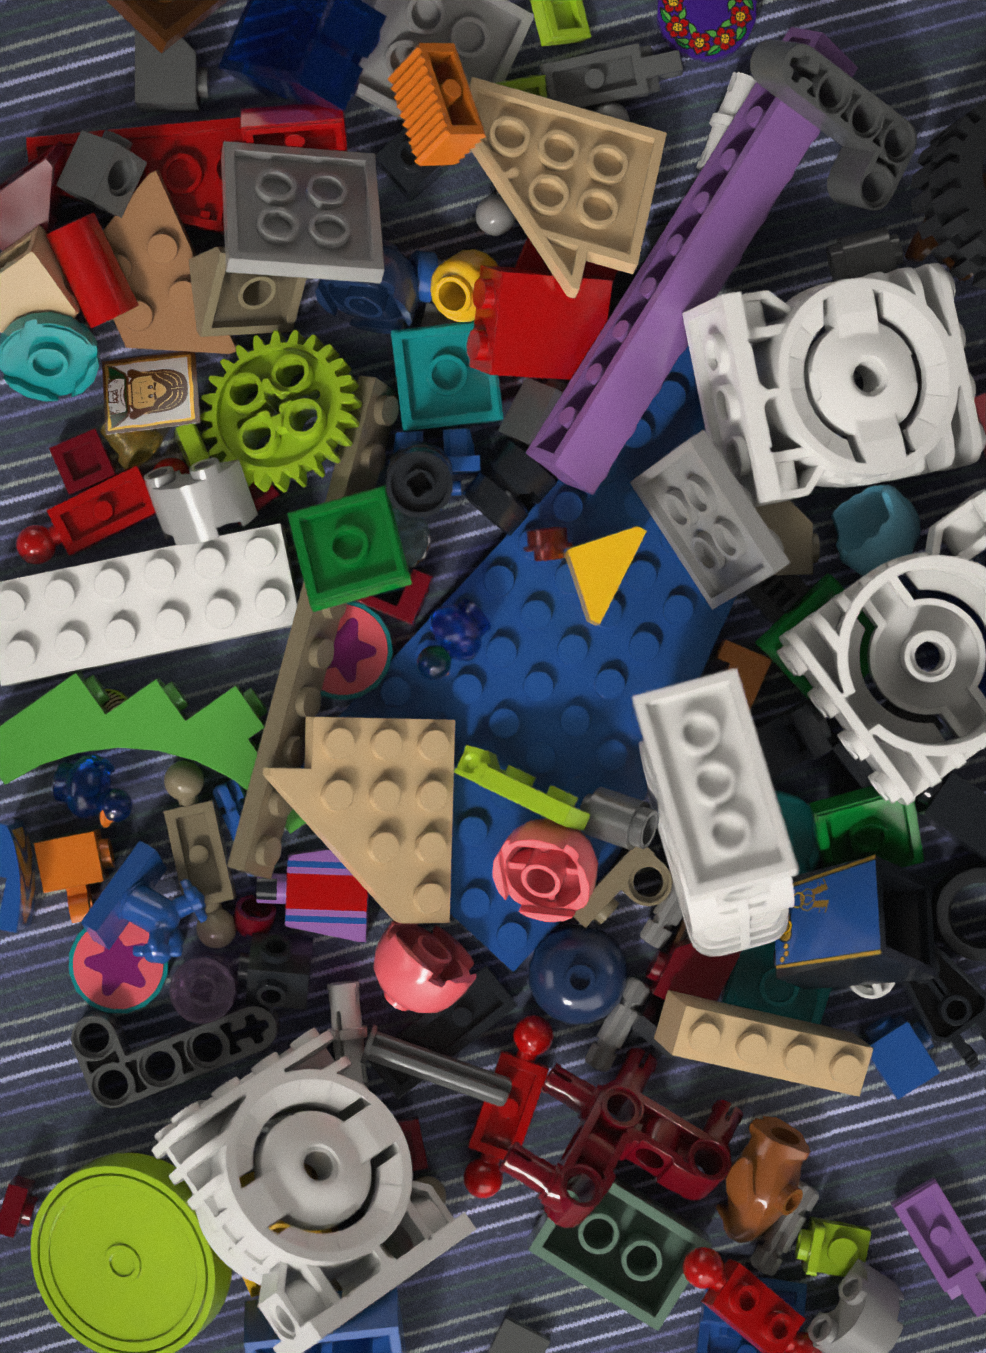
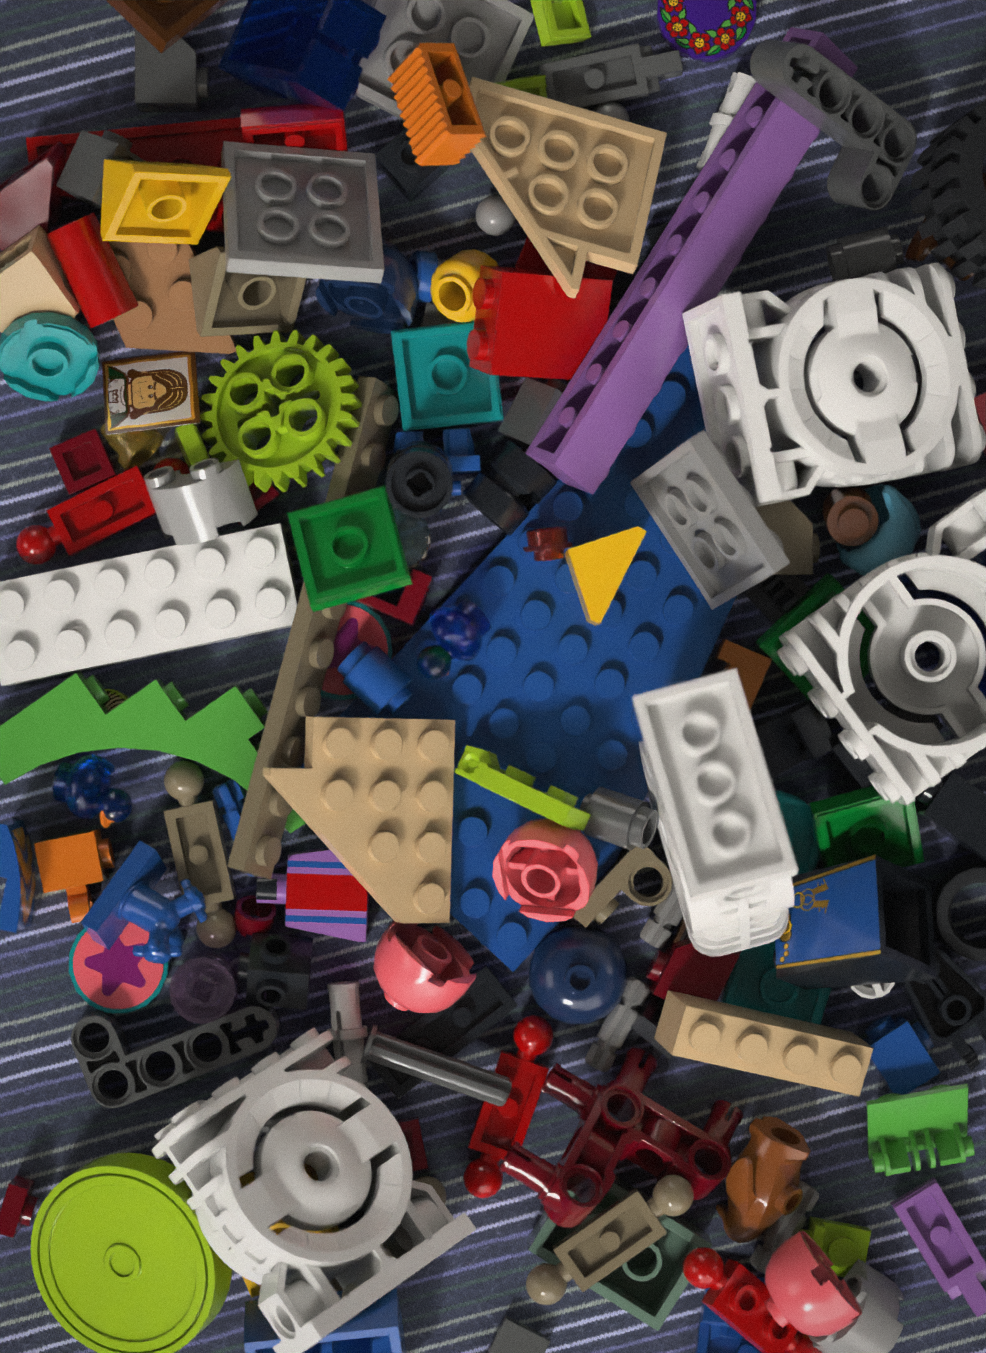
(159, 200): none -> yellow slope
(376, 679): none -> blue brick
(609, 1239): none -> dark tan plate
(807, 1289): none -> coral cylinder
(850, 515): none -> reddish brown brick
(917, 1123): none -> bright green hinge

